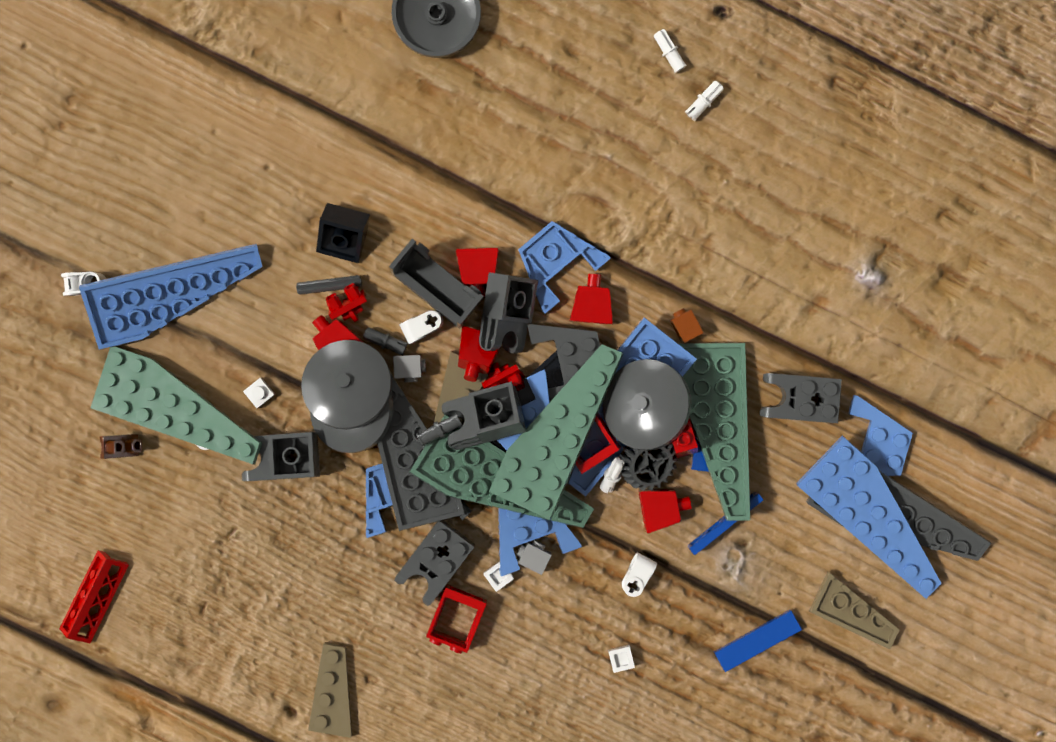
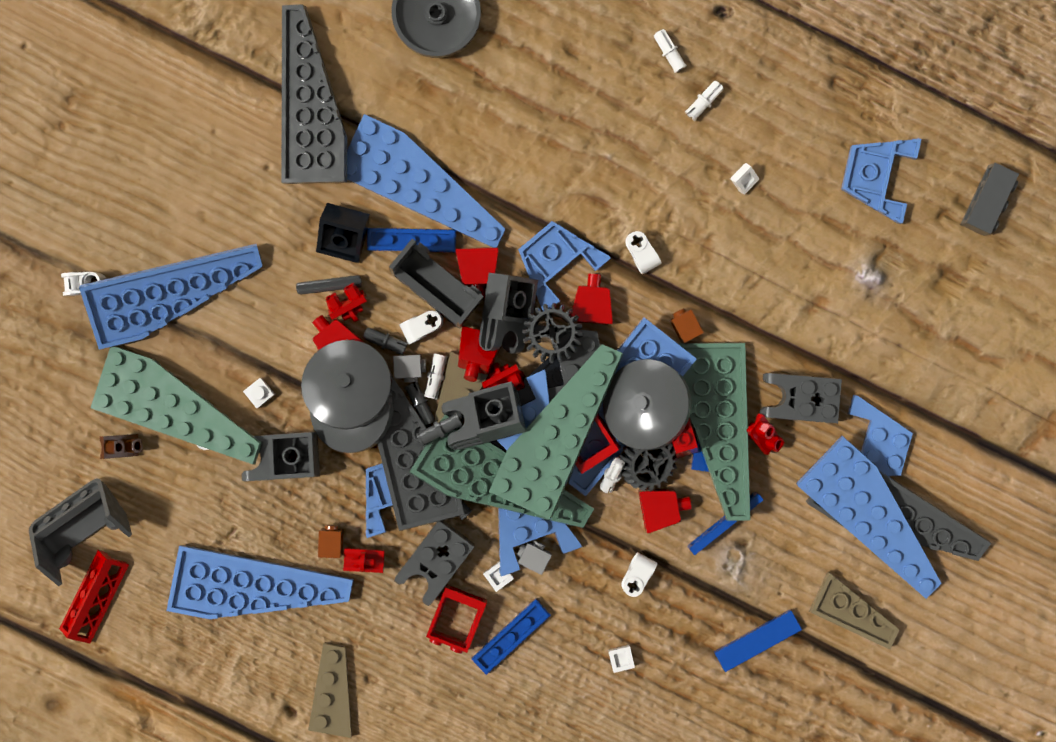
(72, 522): none -> dark grey windscreen
(230, 585): none -> medium blue wing
(311, 123): none -> dark grey wing
(330, 542): none -> dark orange brick
(363, 560): none -> red hips
(396, 239): none -> blue tile
(402, 172): none -> medium blue wing
(420, 403): none -> dark grey axle
(435, 376): none -> white pin
(510, 636): none -> blue tile
(547, 314): none -> dark grey gear
(644, 256): none -> white piece
(744, 178): none -> white plate
(764, 435): none -> red hips
(869, 174): none -> medium blue wing
(990, 199): none -> dark grey brick

